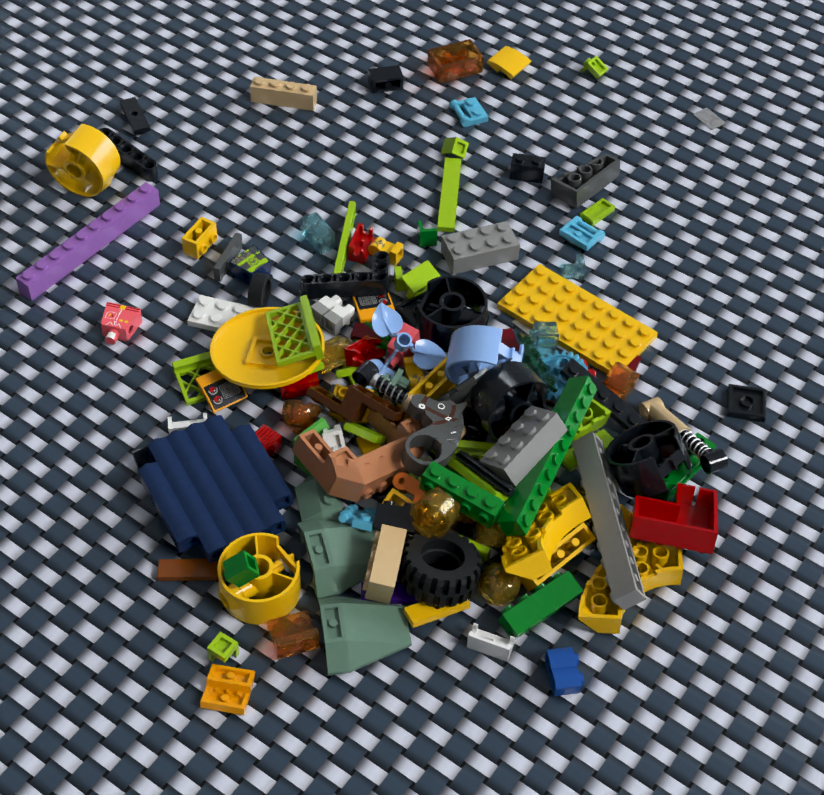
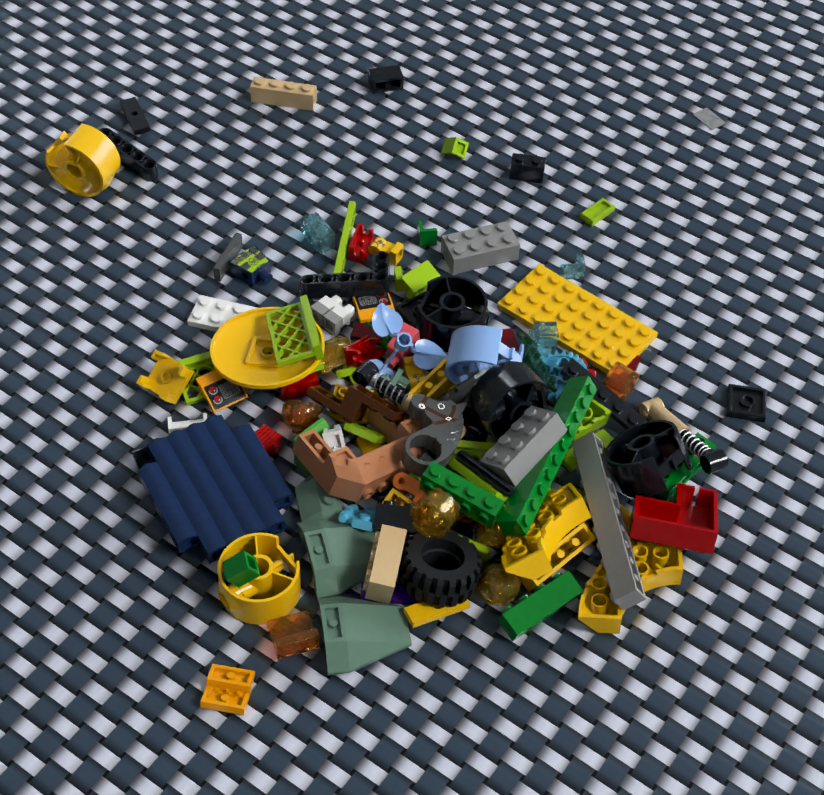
(87, 241): medium lavender brick -> none
(120, 322): coral torso -> none
(167, 377): none -> yellow panel
(187, 570): dark orange tile -> none
(199, 238): yellow brick -> none
(222, 648): lime panel -> none
(259, 290): black tyre -> none
(449, 195): lime tile -> none
(455, 60): clear orange brick -> none
(472, 109): medium azure plate -> none
(490, 643): white hinge -> none
(509, 61): yellow slope -> none
(563, 671): blue brick -> none
(581, 233): medium azure plate -> none
(586, 181): dark grey wedge -> none
(595, 66): lime bracket -> none

